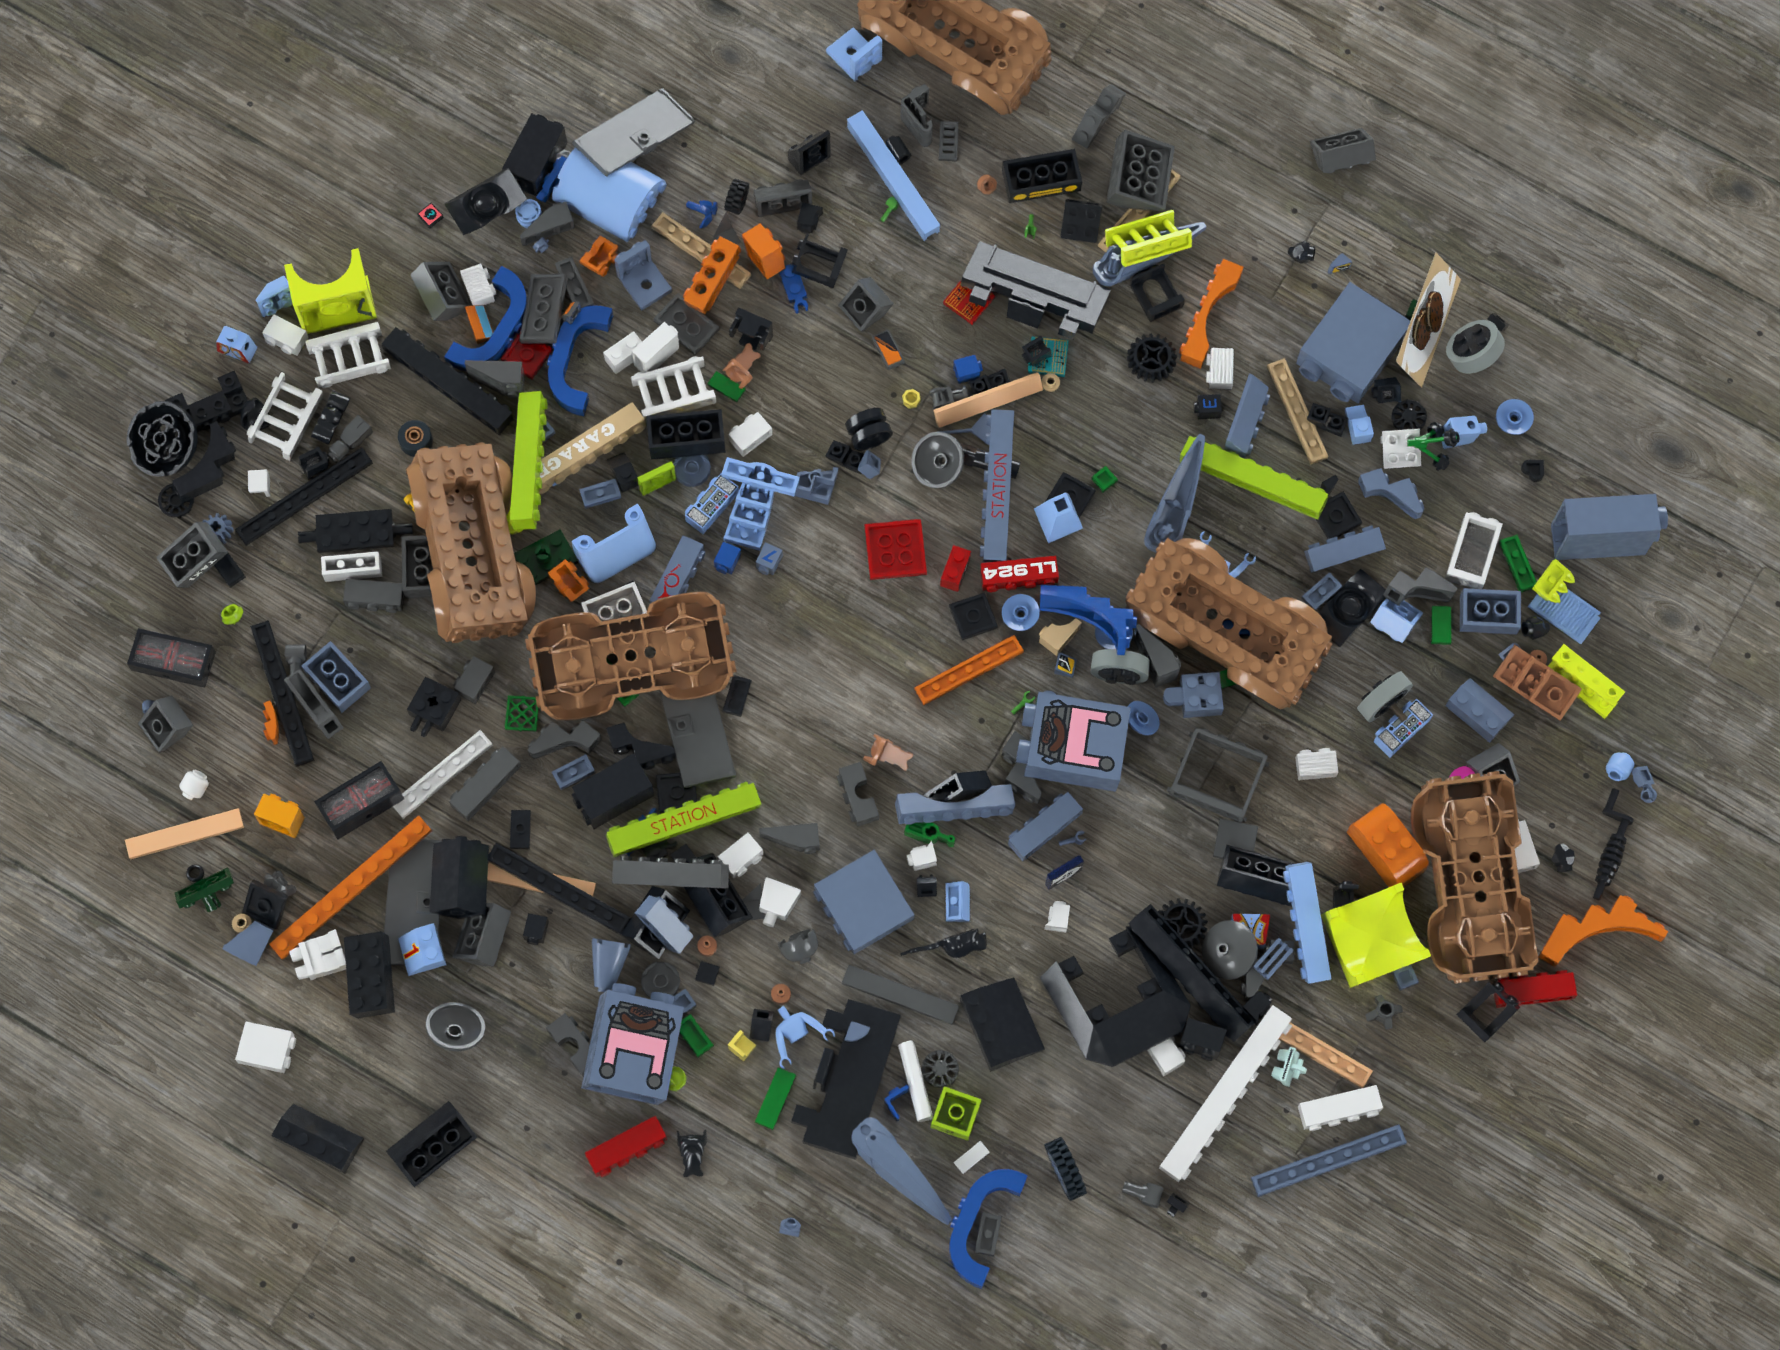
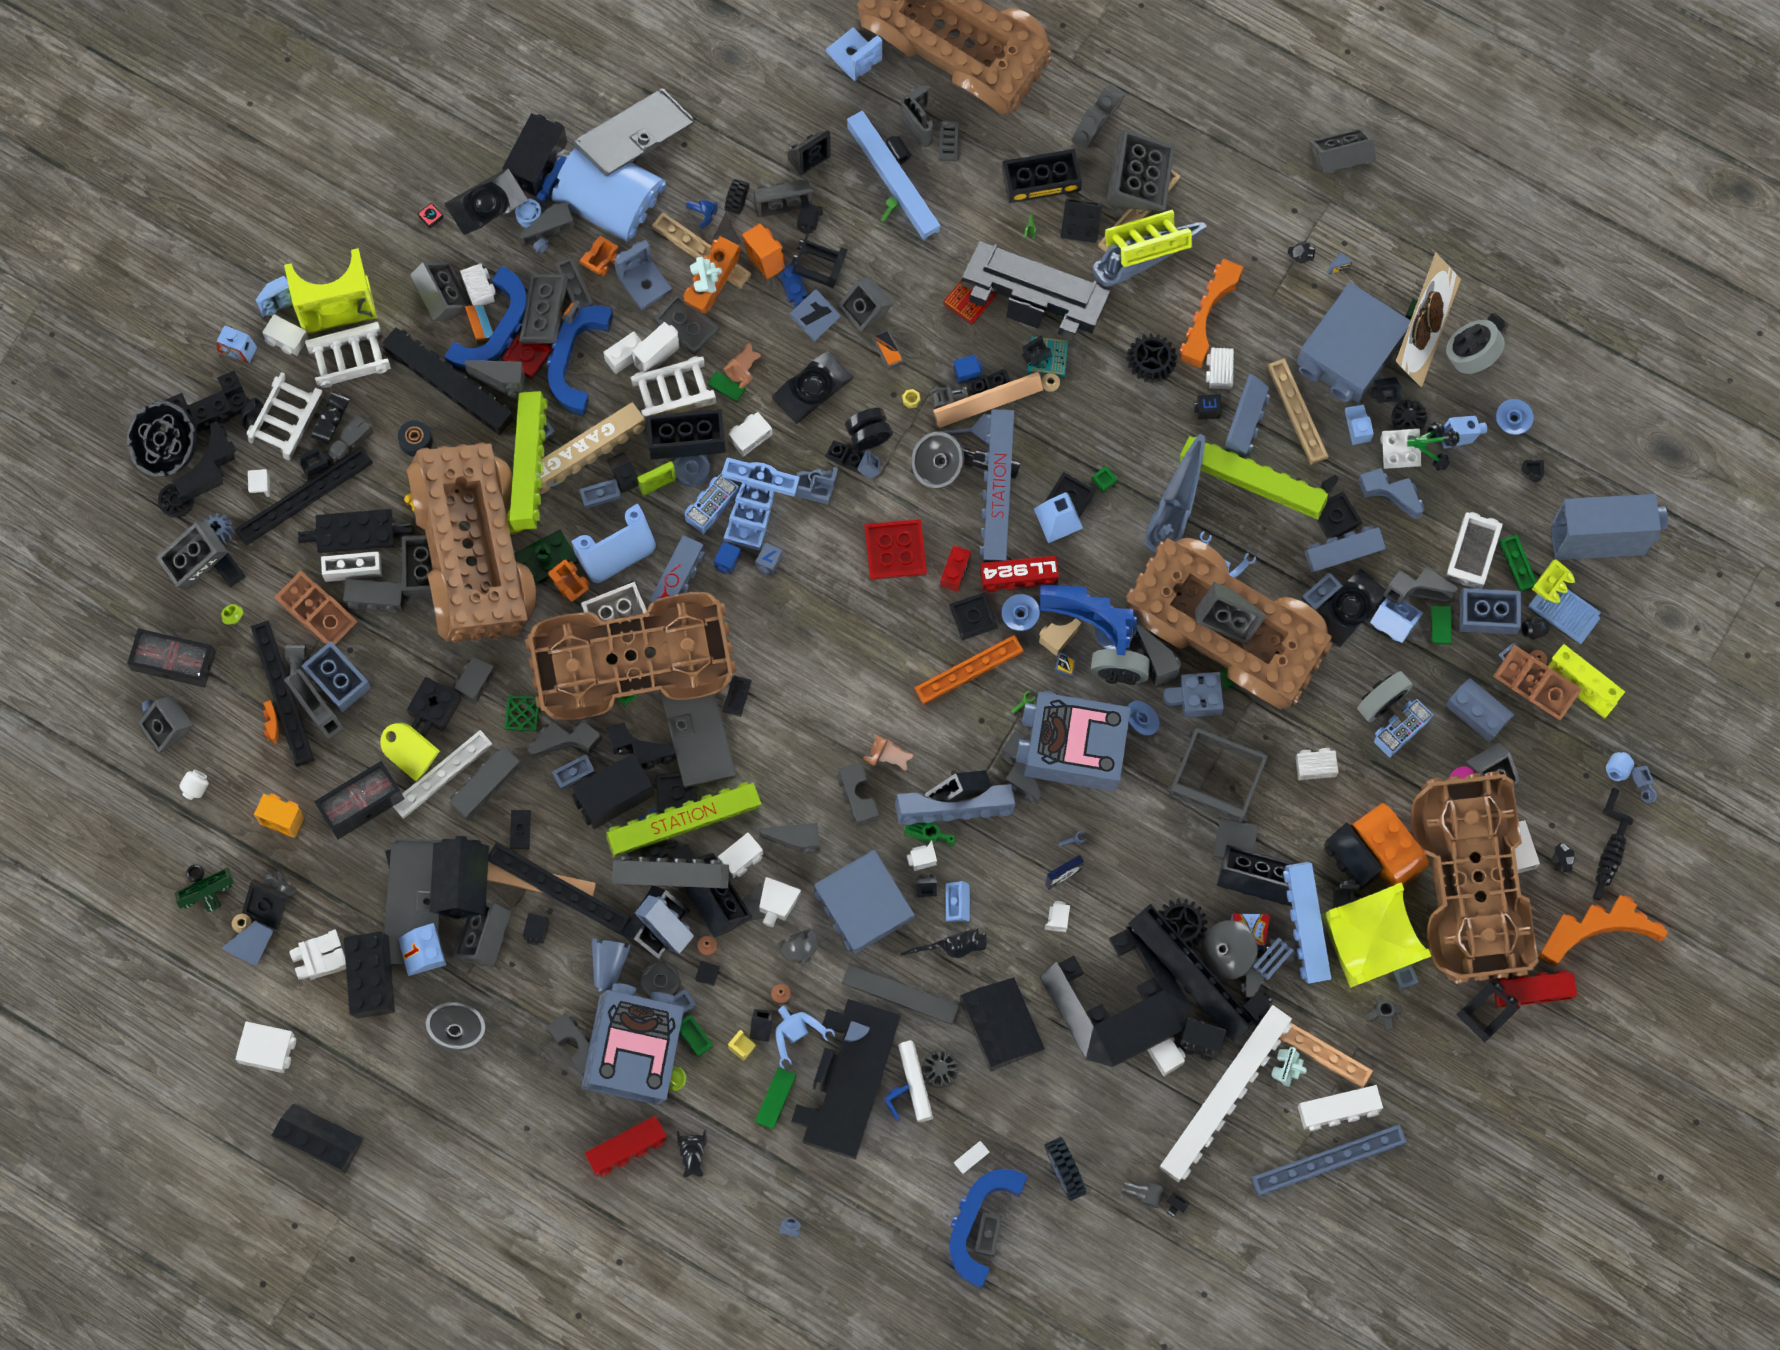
(184, 833): light nougat tile -> none
(315, 609): none -> nougat slope
(350, 887): orange plate -> none
(409, 750): none -> neon yellow tile
(431, 1144): black slope -> none
(708, 275): none -> light aqua hips
(753, 329): black panel -> none
(812, 386): none -> black slope
(814, 315): none -> sand blue tile
(891, 1162): sand blue piece -> none
(956, 1113): lime brick -> none
(987, 184): nougat tile -> none
(1045, 826): sand blue brick -> none
(1158, 274): black panel -> none
(1228, 613): none -> dark grey slope
(1328, 421): black slope -> none
(1353, 856): none -> black slope

